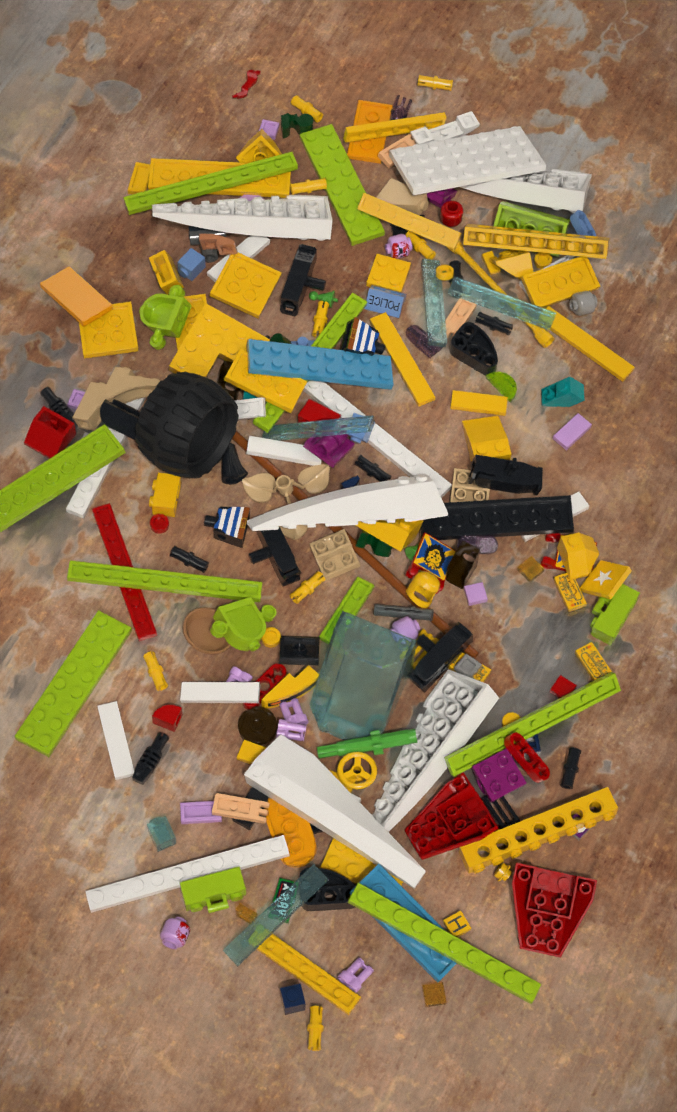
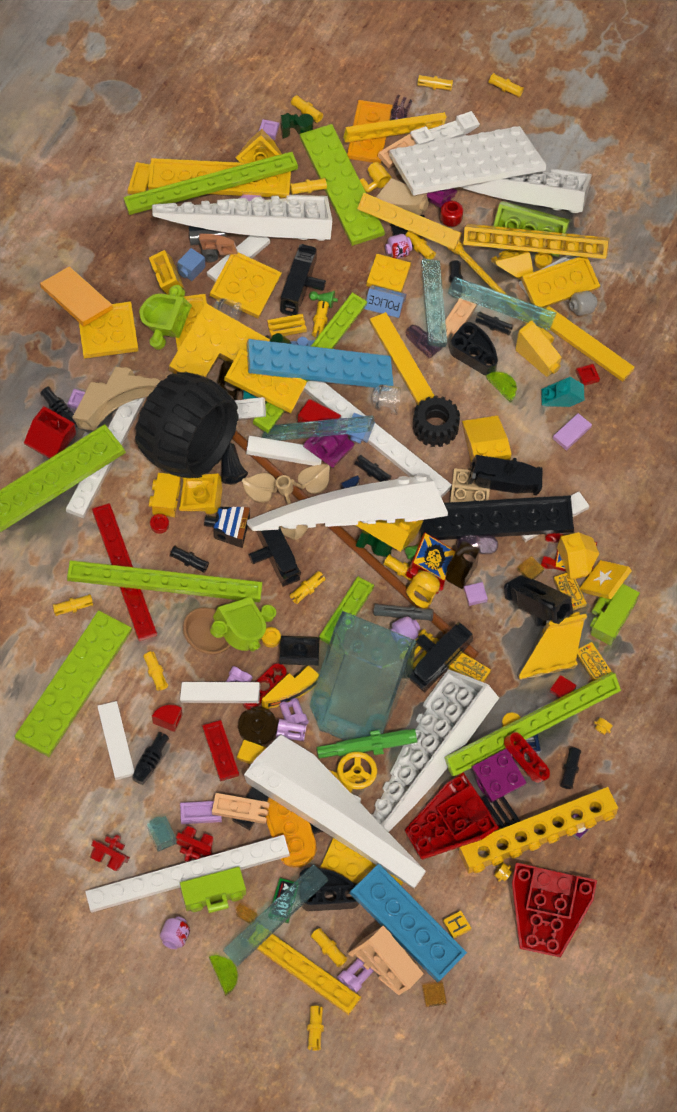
(72, 605): none -> yellow pin
(101, 849): none -> red hips
(120, 417): black brick -> none
(192, 847): none -> red hips
(202, 494): none -> yellow slope
(220, 750): none -> red plate
(225, 972): none -> clear neon green tile
(229, 308): none -> clear helmet
(251, 77): red hair -> none
(286, 323): none -> yellow tile
(292, 999): dark blue brick -> none
(329, 947): none -> yellow pin
(334, 554): tan slope -> none
(361, 338): torso -> none
(378, 175): none -> yellow piece
(386, 396): none -> clear helmet
(387, 959): none -> light nougat wedge
(397, 566): none -> yellow pin
(440, 409): none -> black tyre
(444, 272): yellow tile -> none
(444, 943): lime plate -> none
(468, 666): light grey tile -> none
(479, 403): yellow tile -> none
(491, 267): yellow piece -> none
(506, 85): none -> yellow pin
(537, 349): none -> yellow slope
(538, 600): none -> black piece
(556, 648): none -> yellow piece
(581, 224): medium blue beam -> none
(587, 374): none -> red tile
(603, 726): none -> yellow plate

